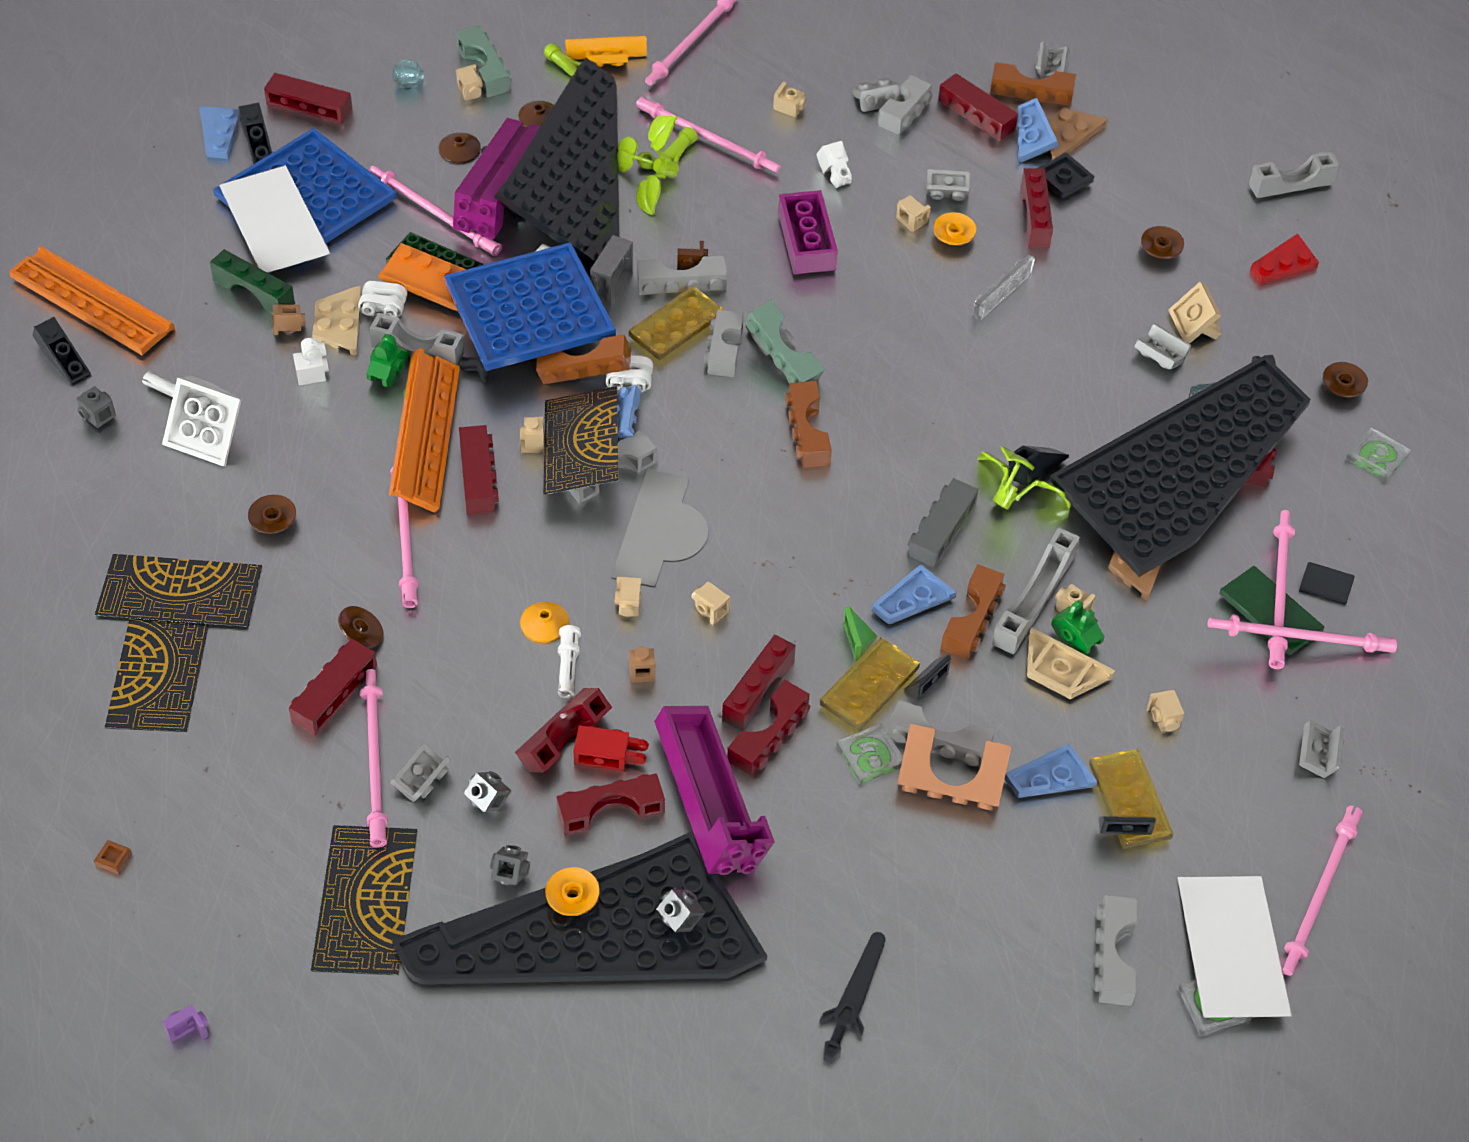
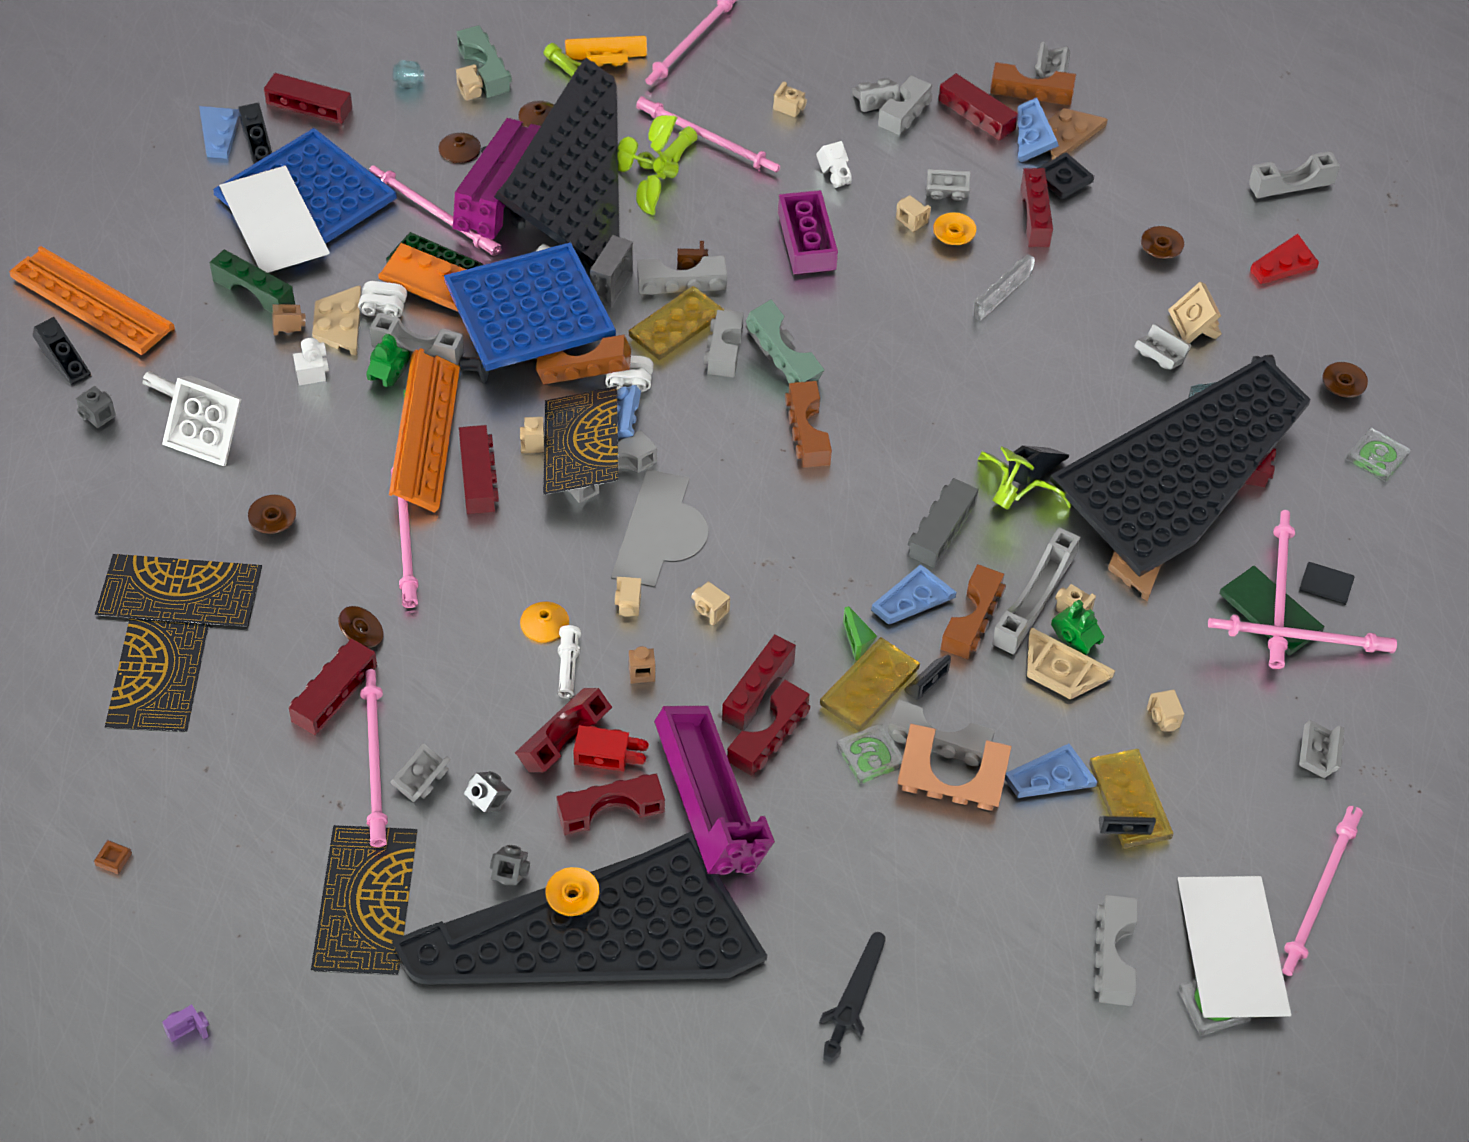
(680, 910): dark grey brick -> none

